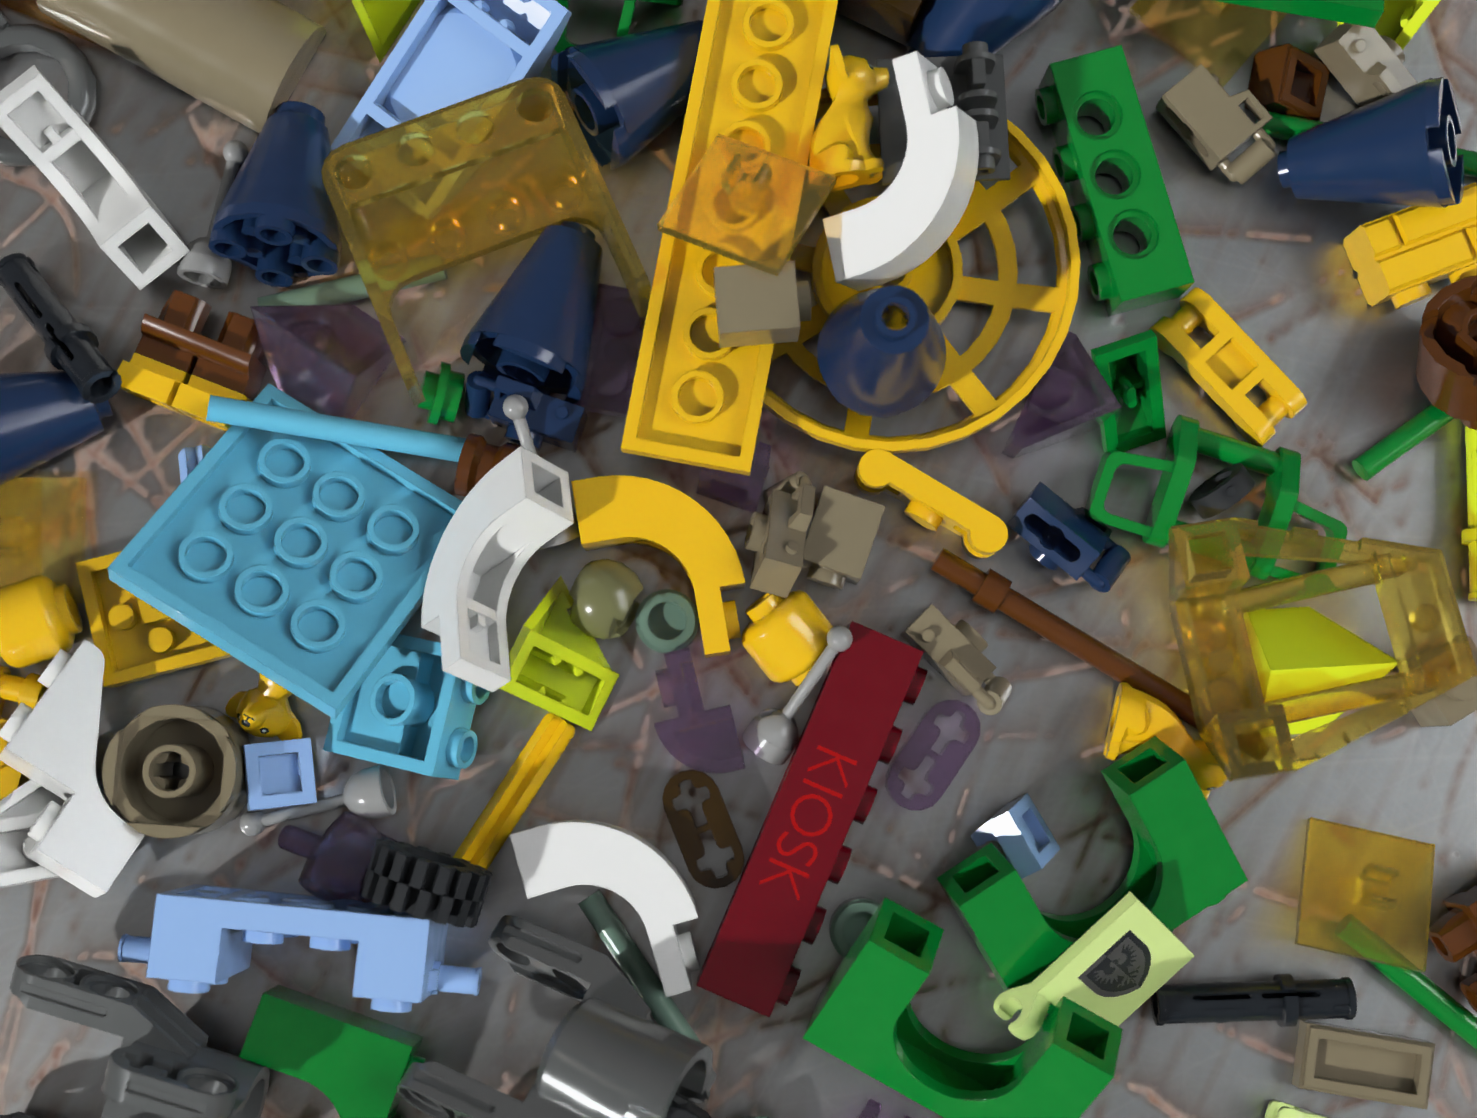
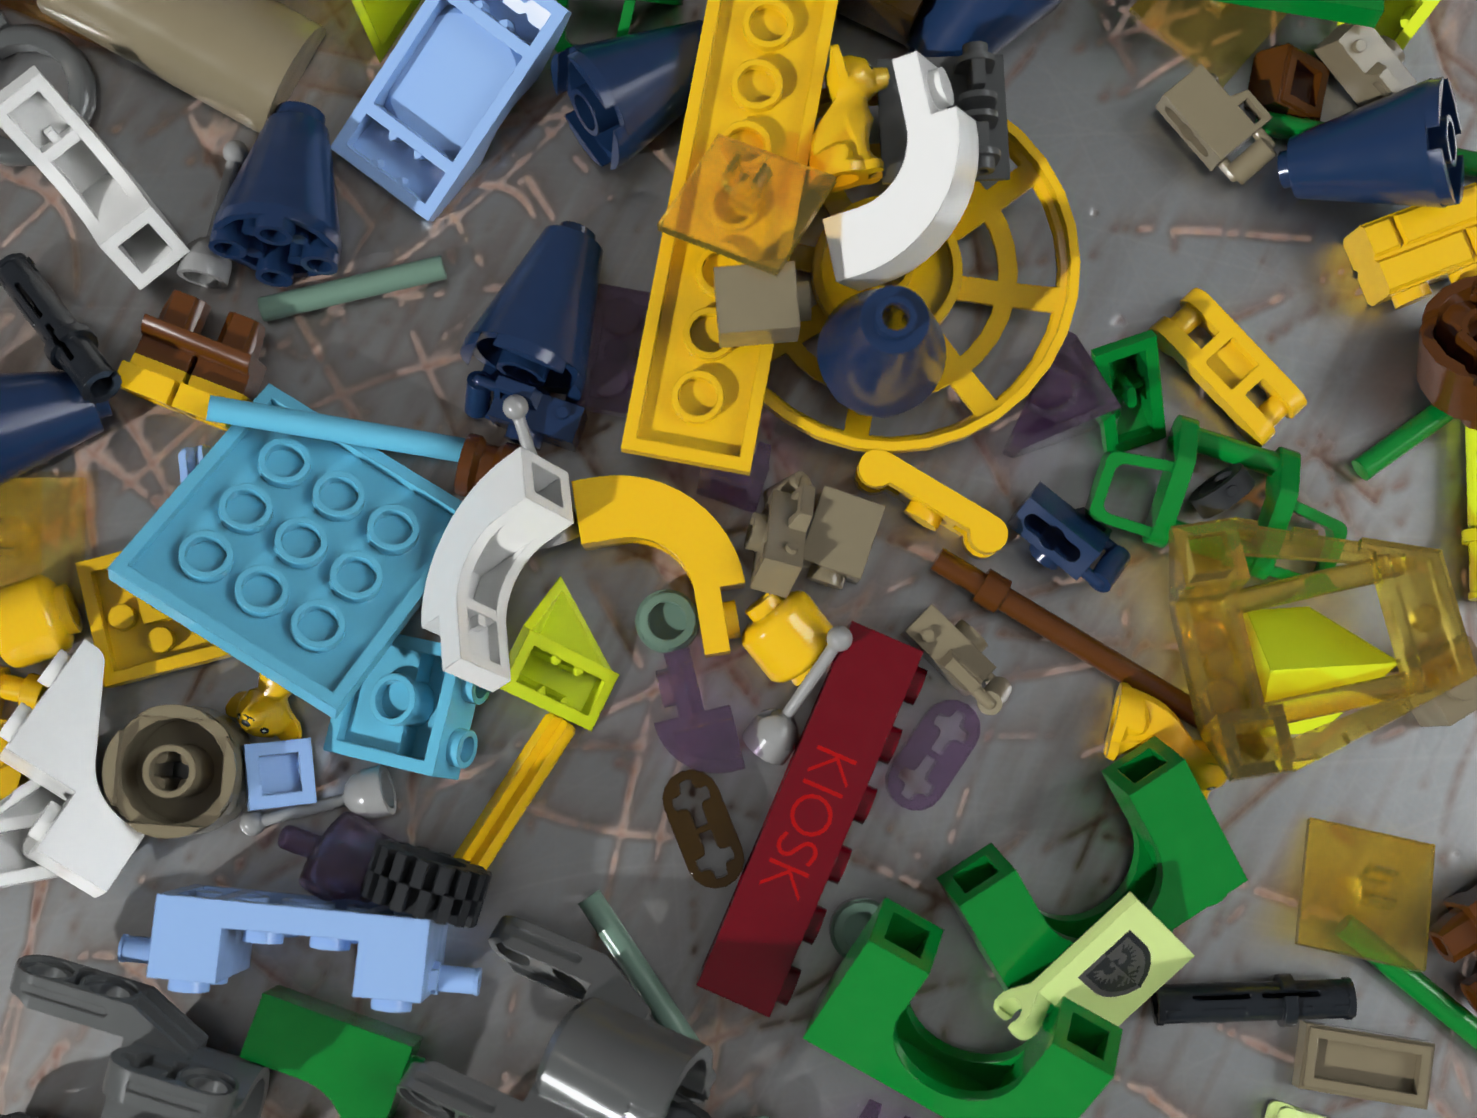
(324, 354): slope -> none
(442, 393): green plate -> none
(467, 187): clear yellow windscreen -> none
(605, 599): olive piece -> none
(625, 863): white arch -> none
(1021, 835): light blue tile -> none
(1103, 88): green brick -> none

